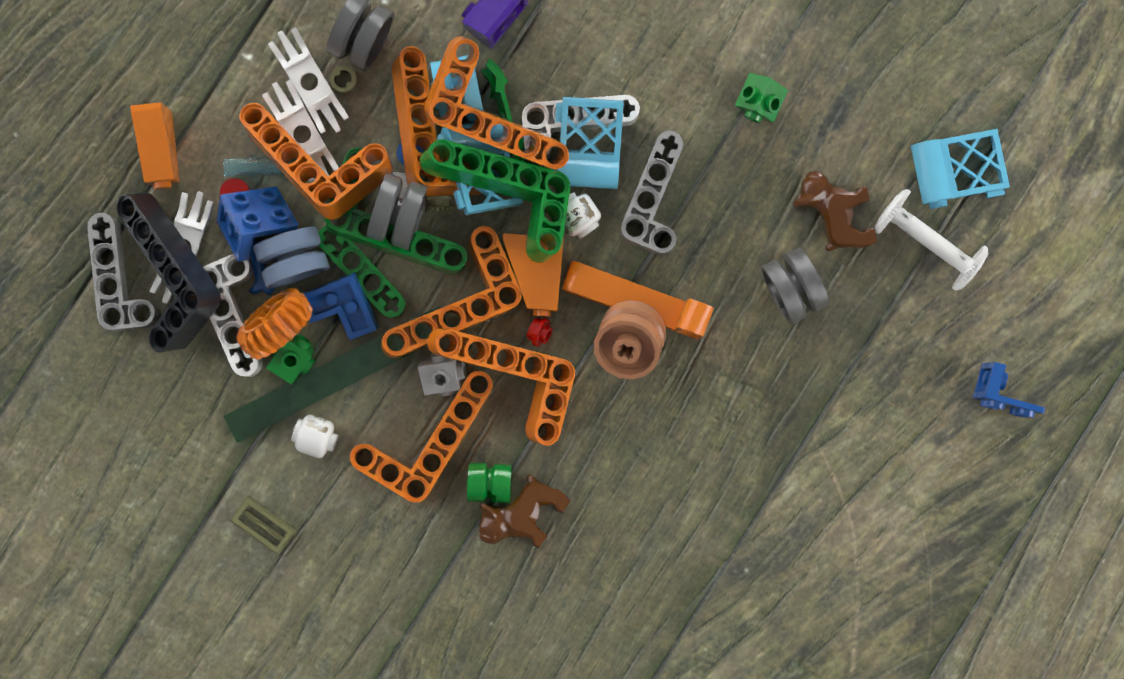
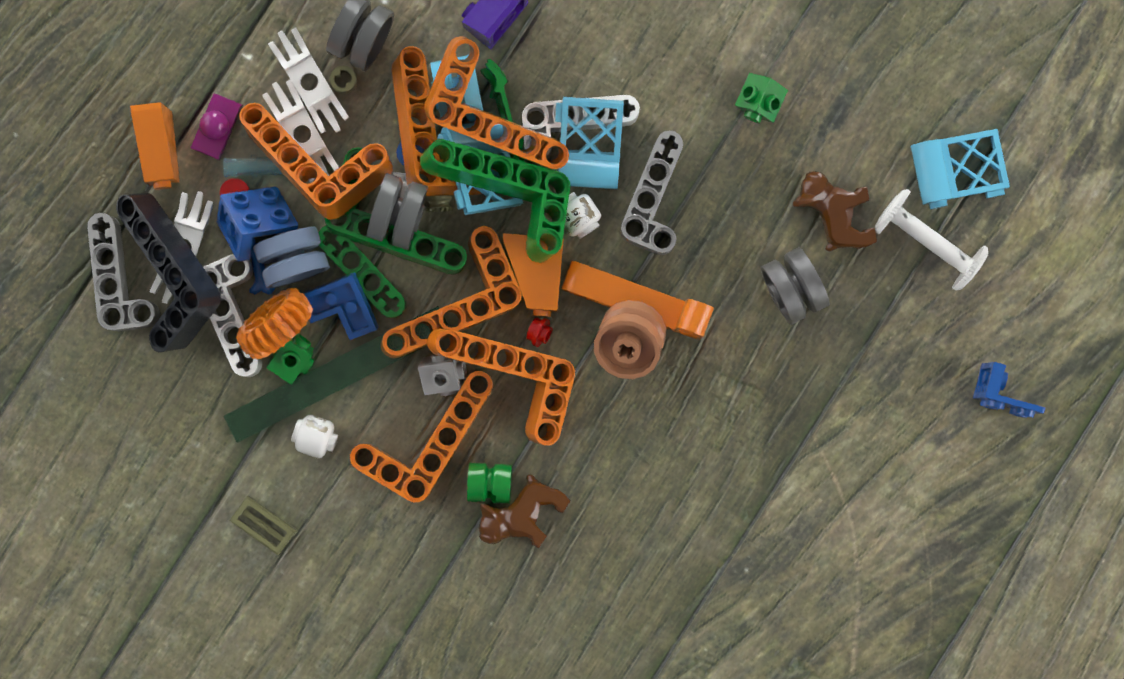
(216, 126): none -> magenta tile

